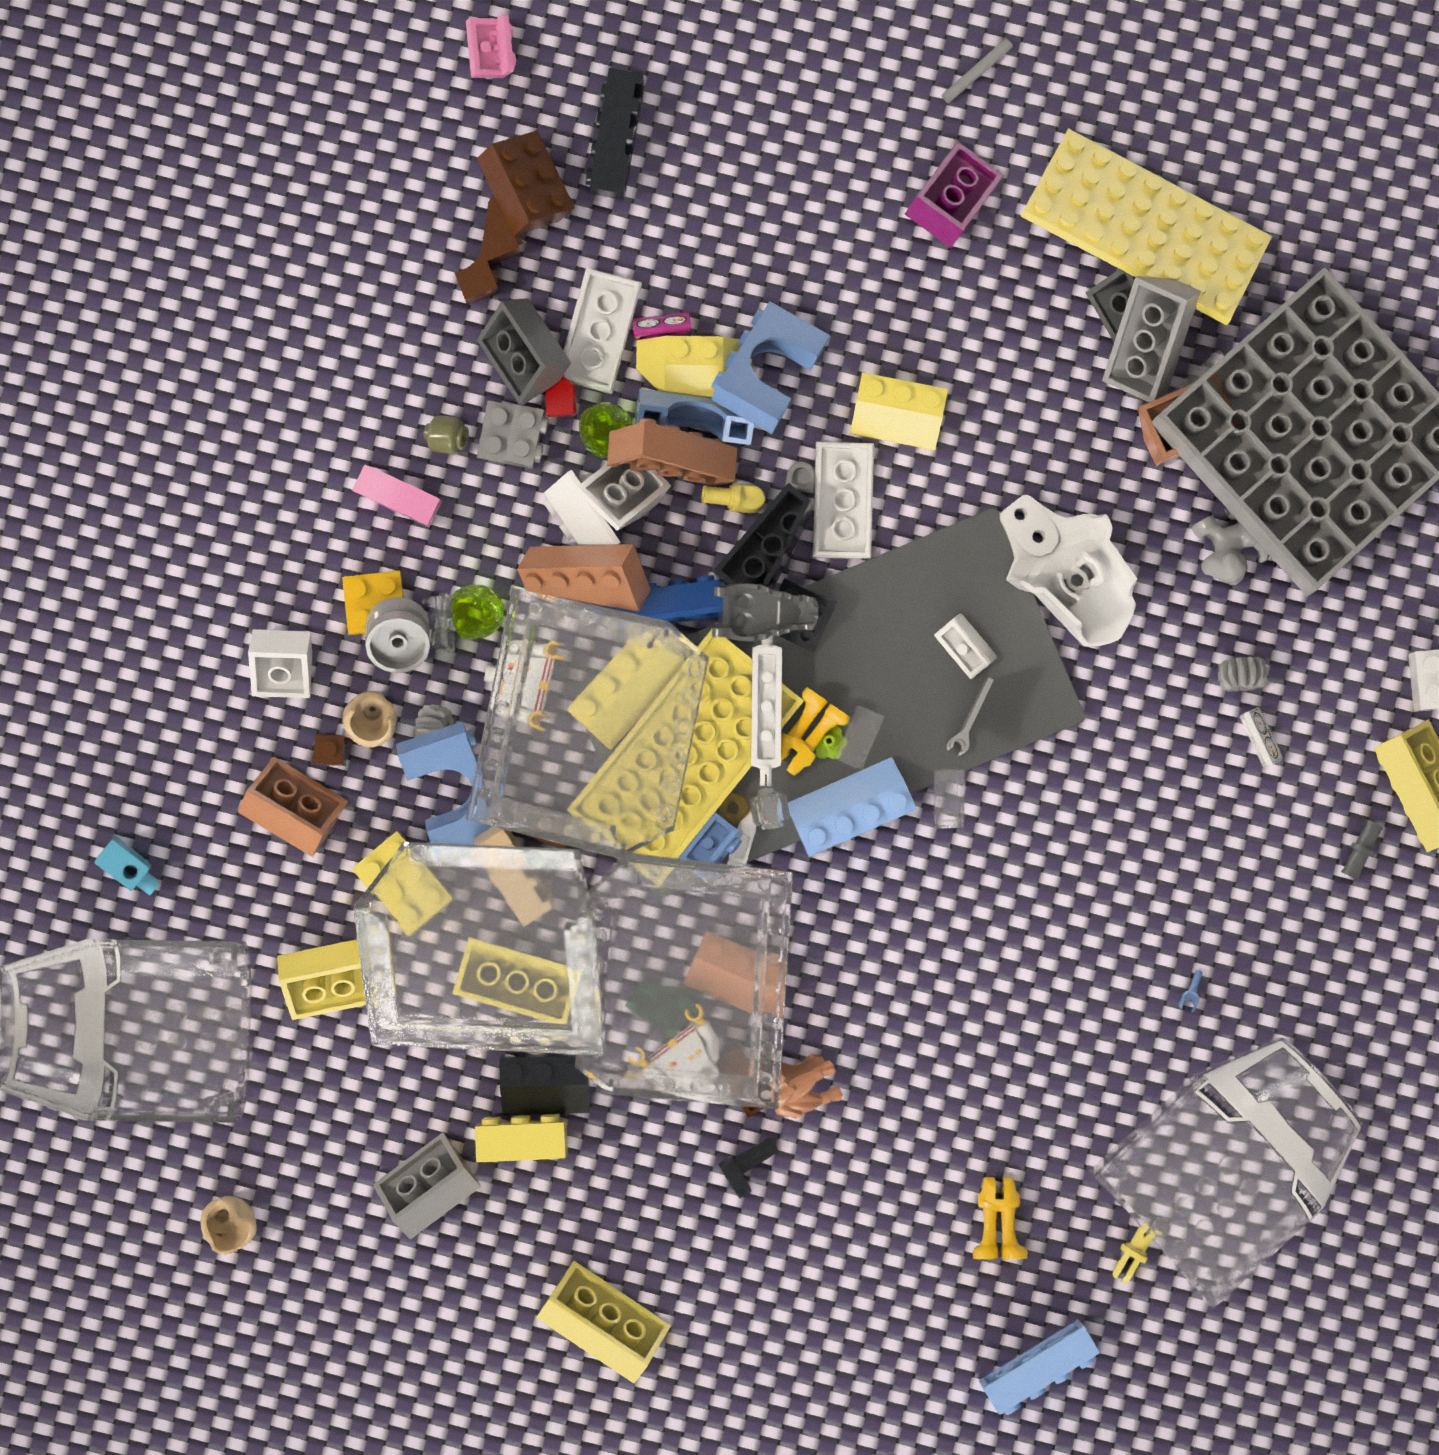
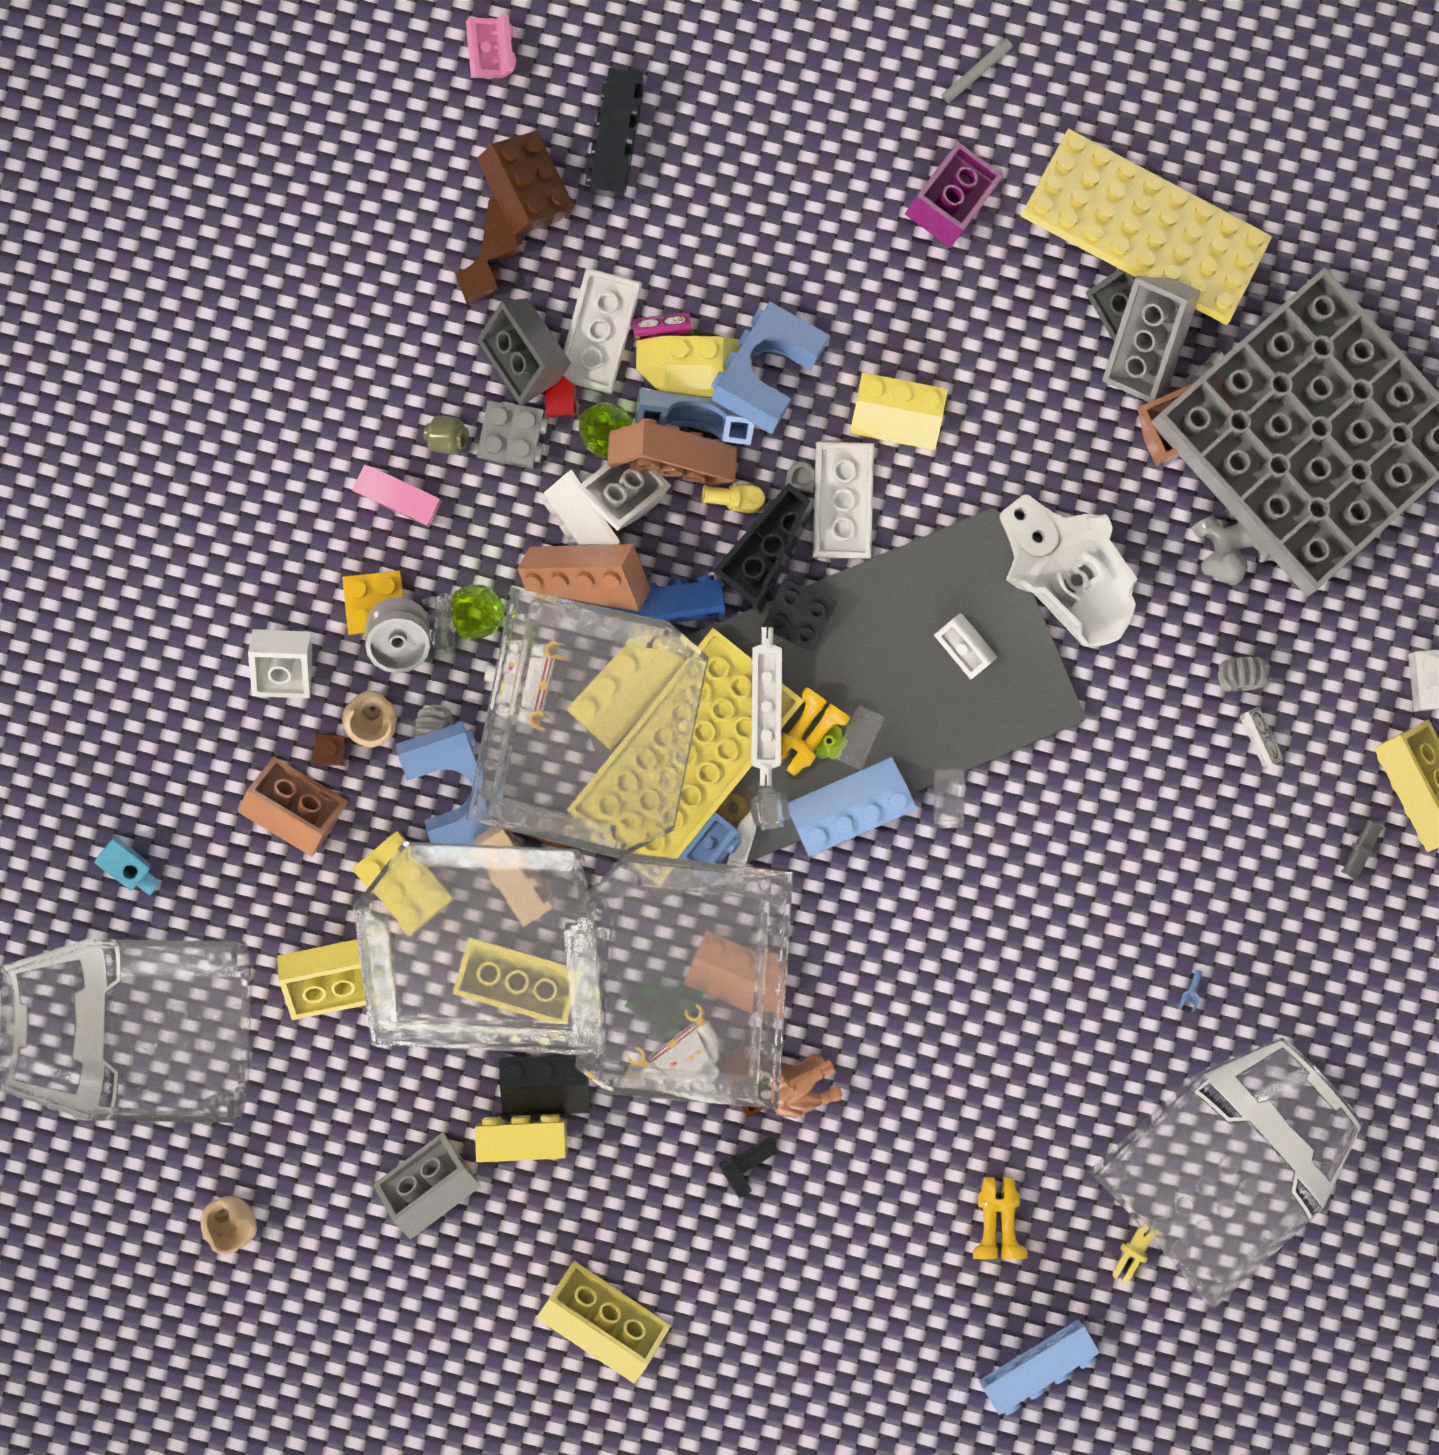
(759, 612): dark grey animal -> none
(963, 736): light grey flag -> none

